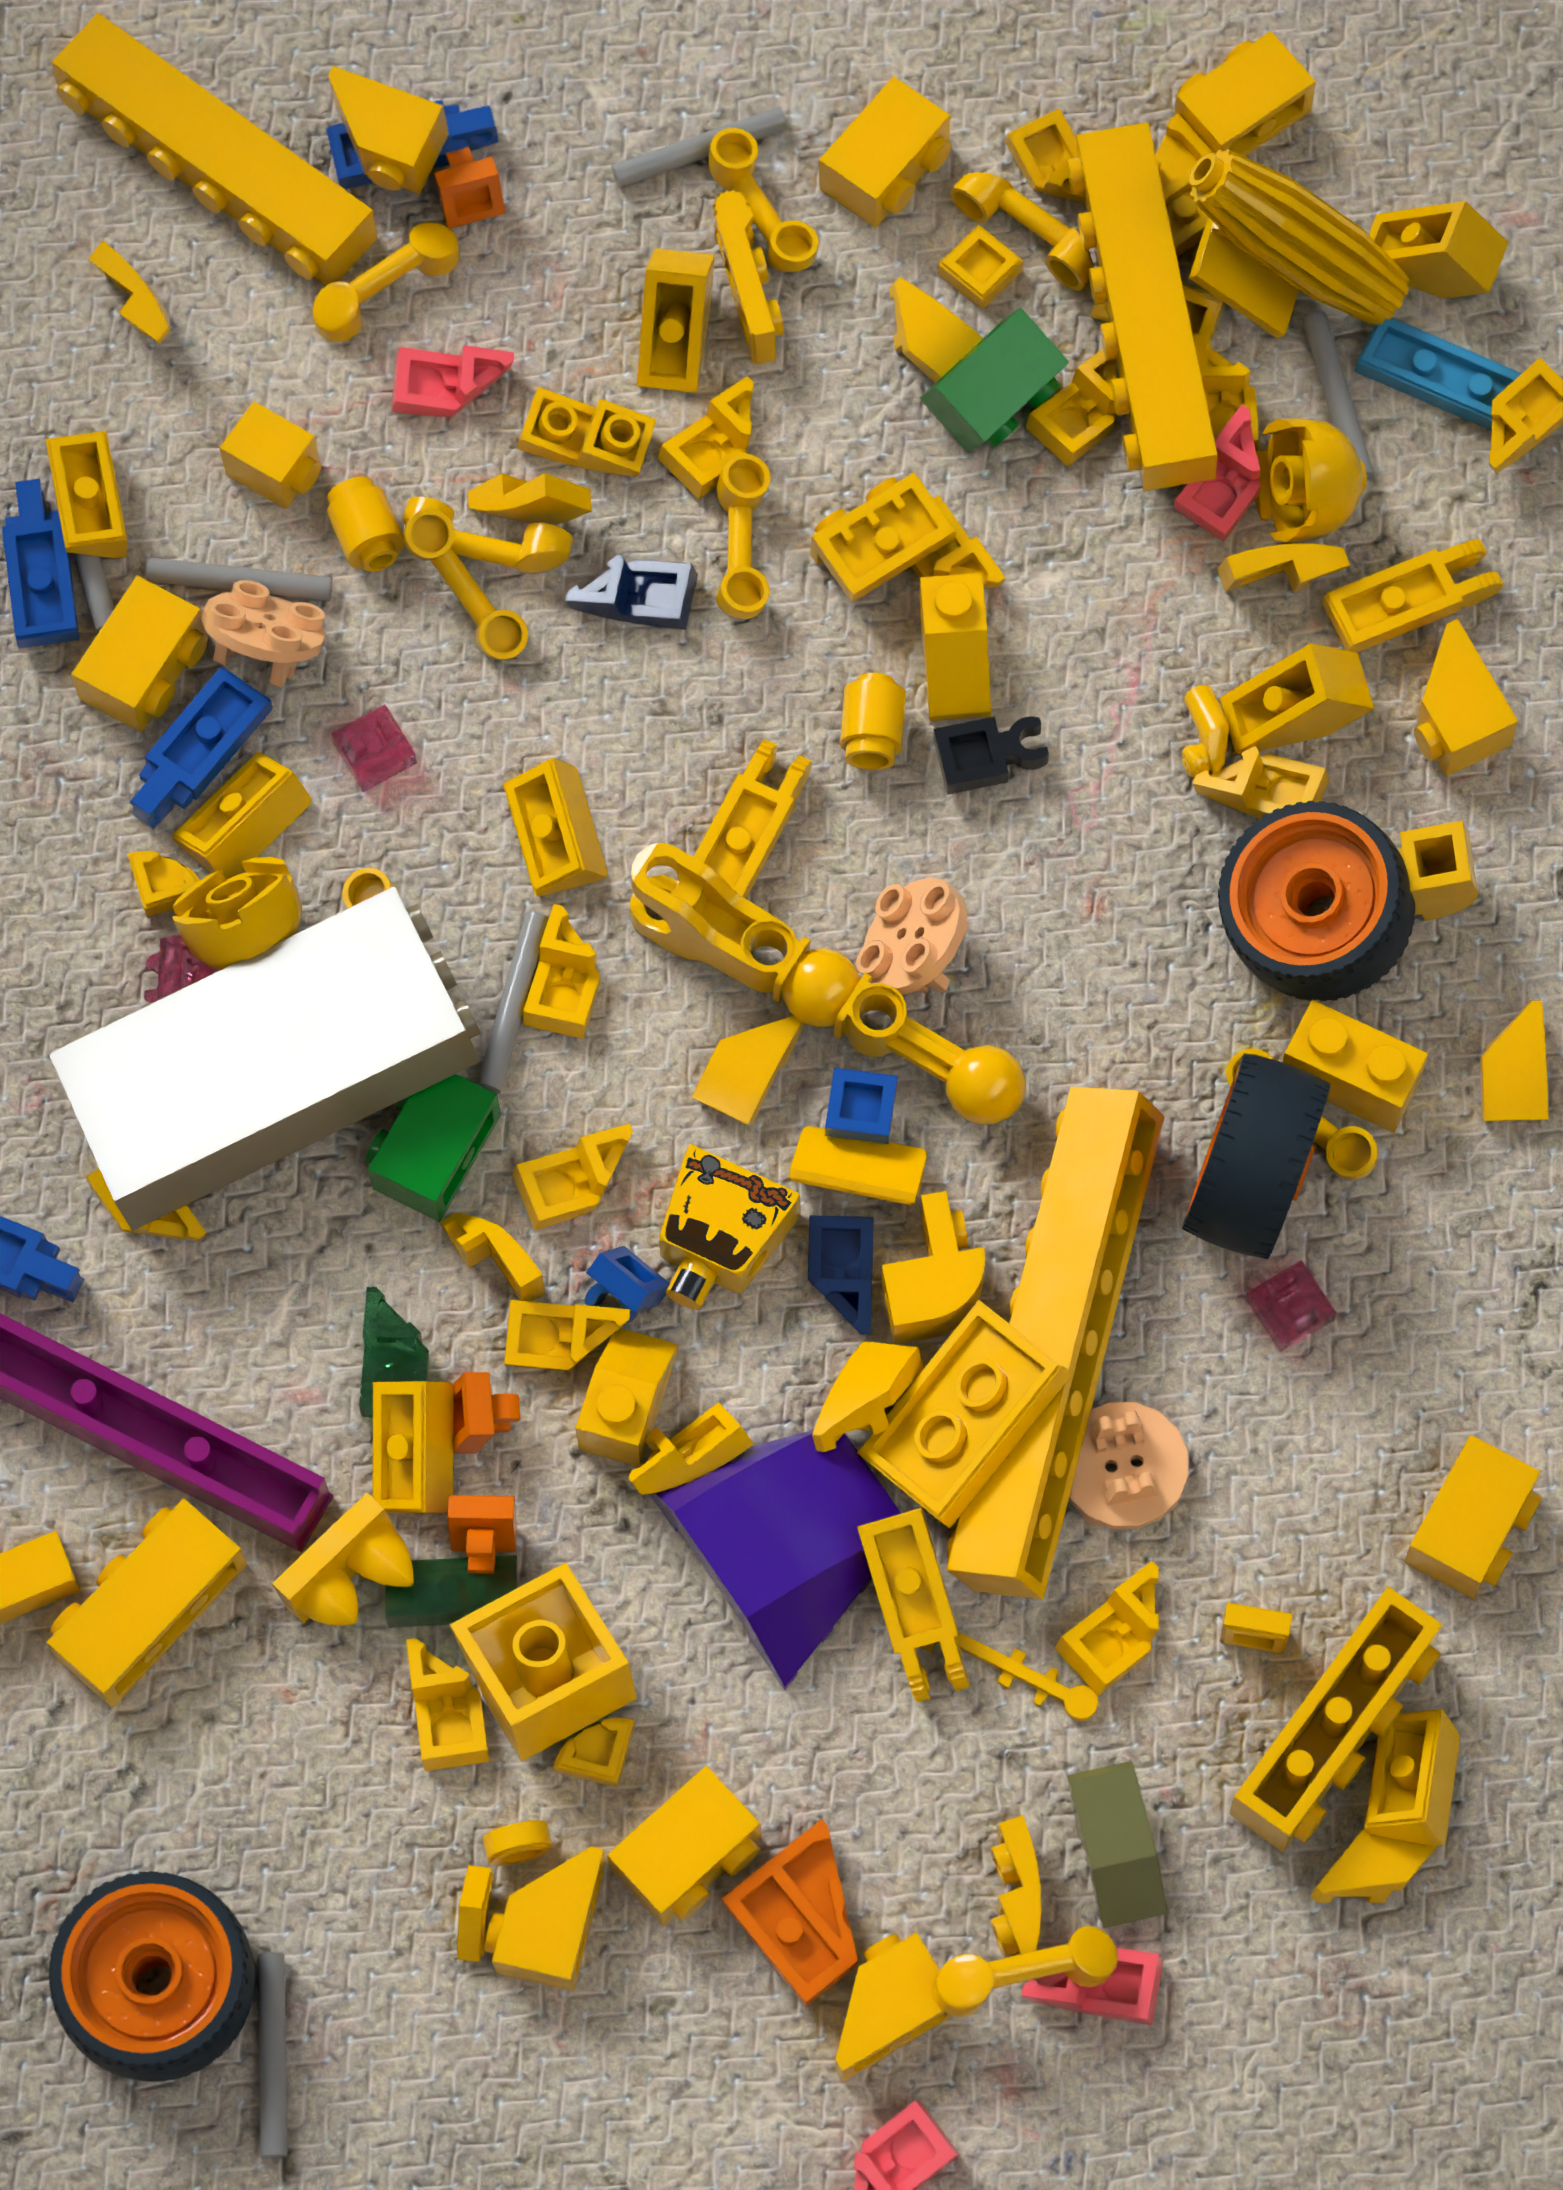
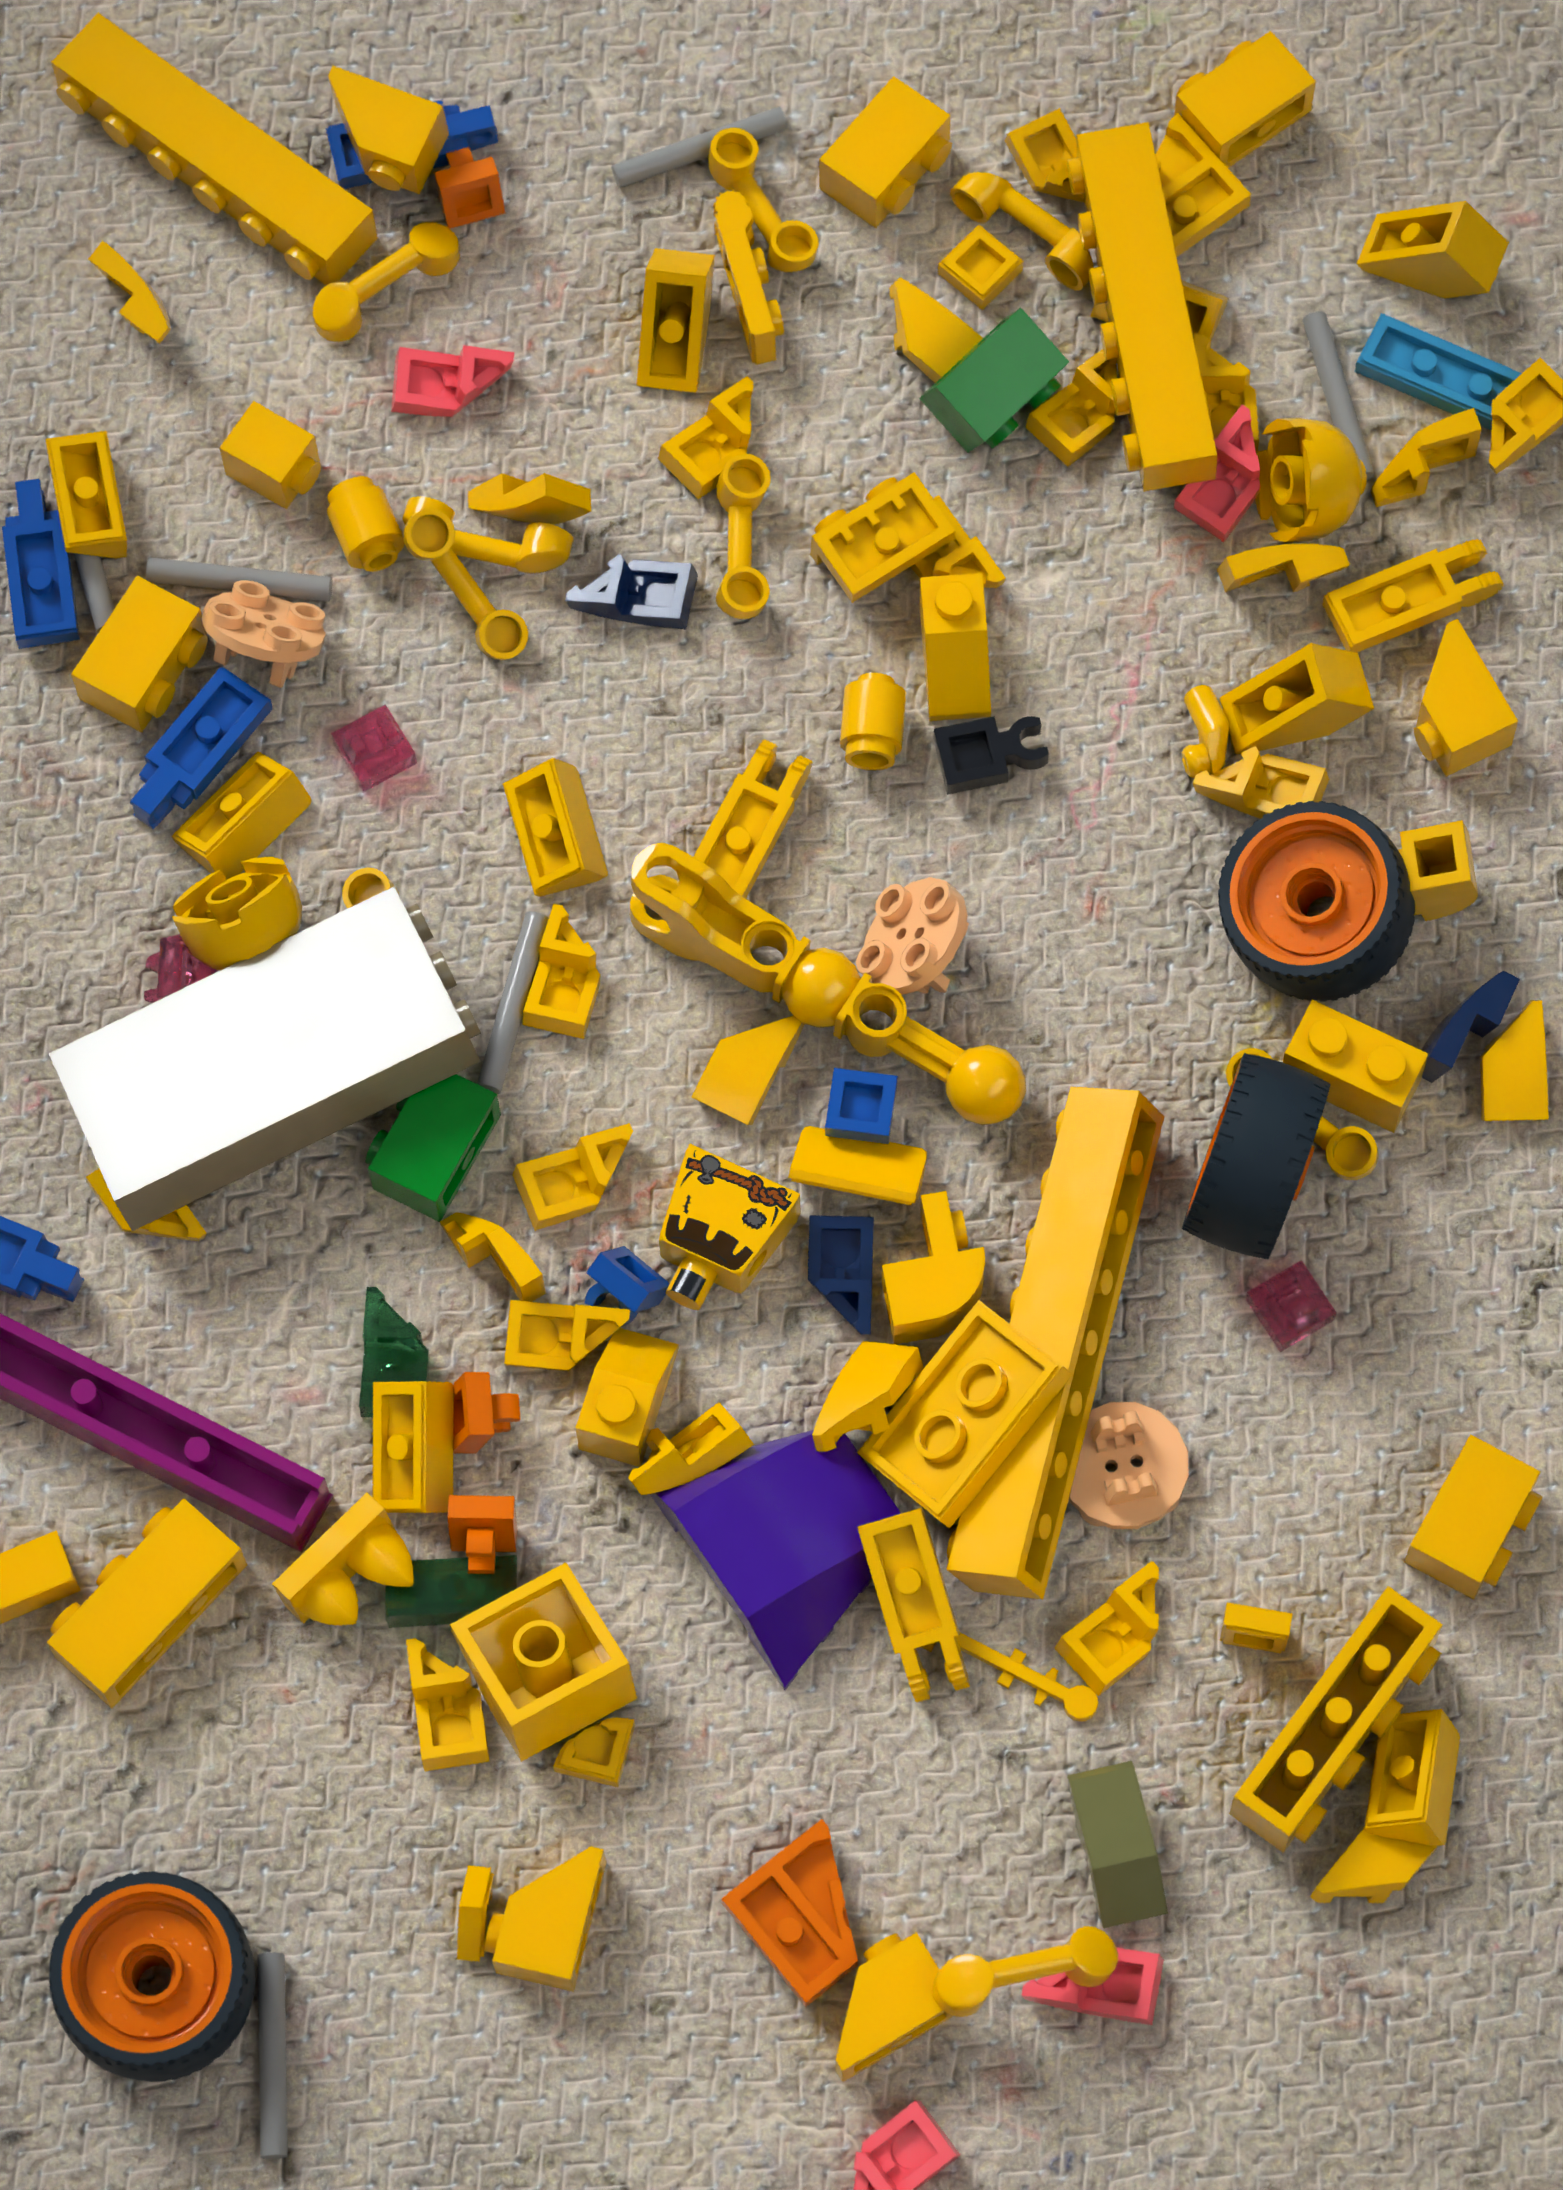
(159, 880): yellow tile -> none
(517, 1842): yellow tile -> none
(586, 436): yellow slope -> none
(686, 1848): yellow brick -> none
(1020, 1909): yellow slope -> none
(1279, 238): yellow plate -> none
(1433, 446): none -> yellow slope
(1477, 1013): none -> dark blue slope

